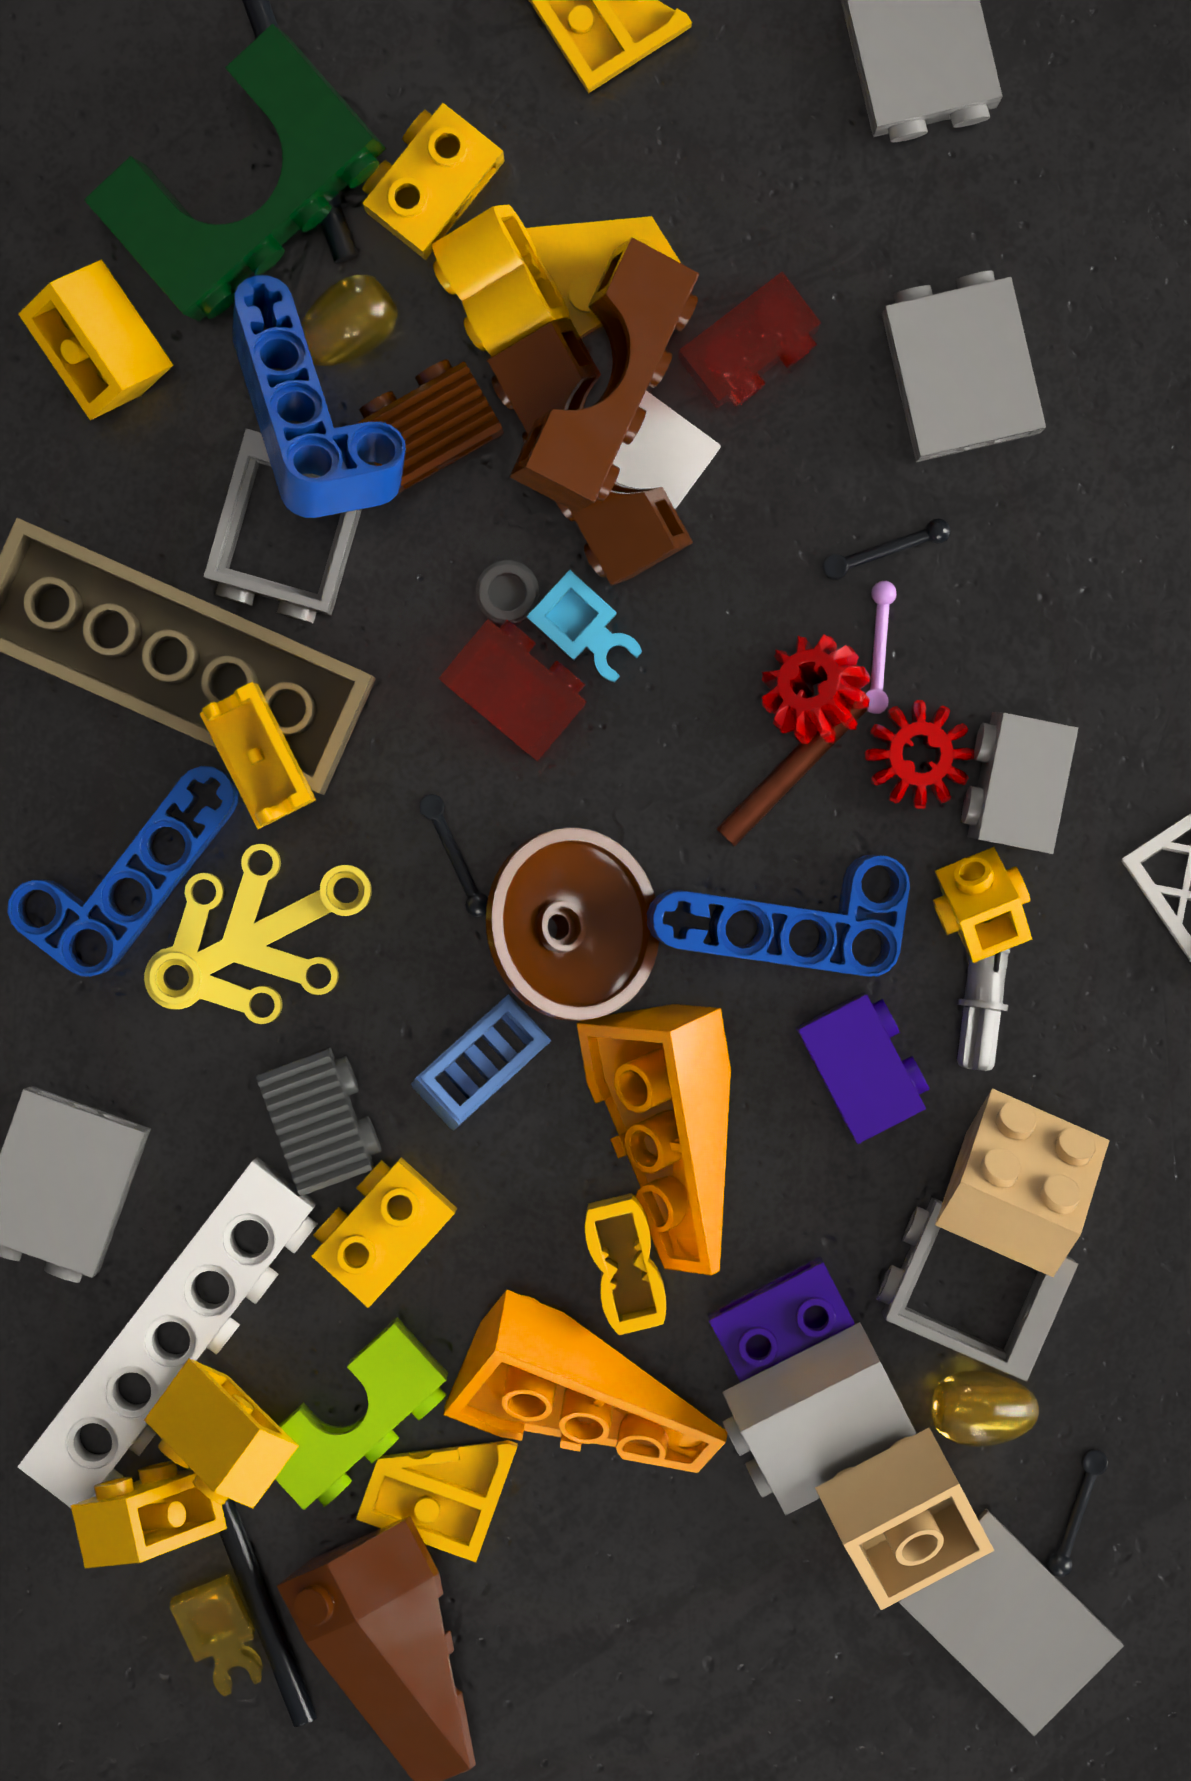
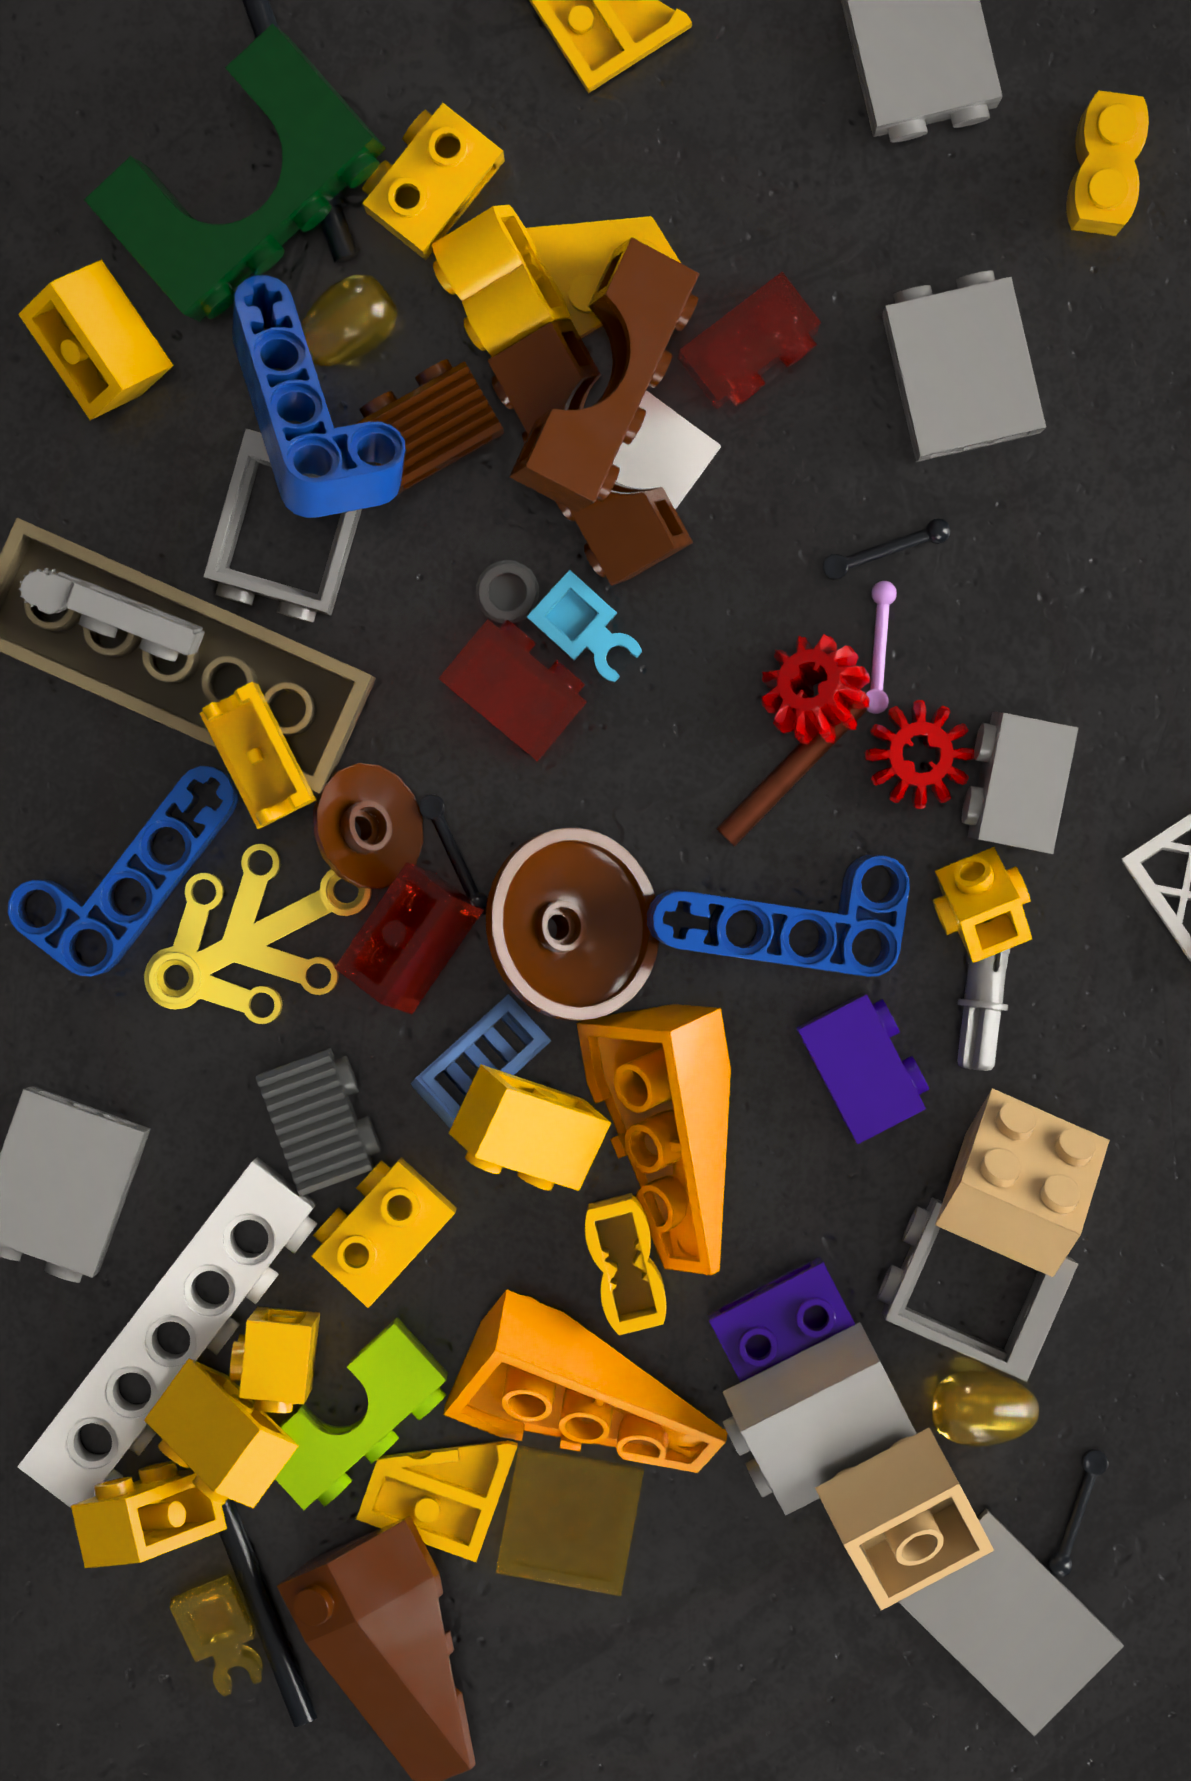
(107, 611): none -> light grey hinge
(276, 1358): none -> yellow brick
(387, 821): none -> reddish brown dish
(408, 938): none -> clear red brick
(528, 1130): none -> yellow brick
(570, 1520): none -> clear yellow tile
(1106, 146): none -> yellow brick

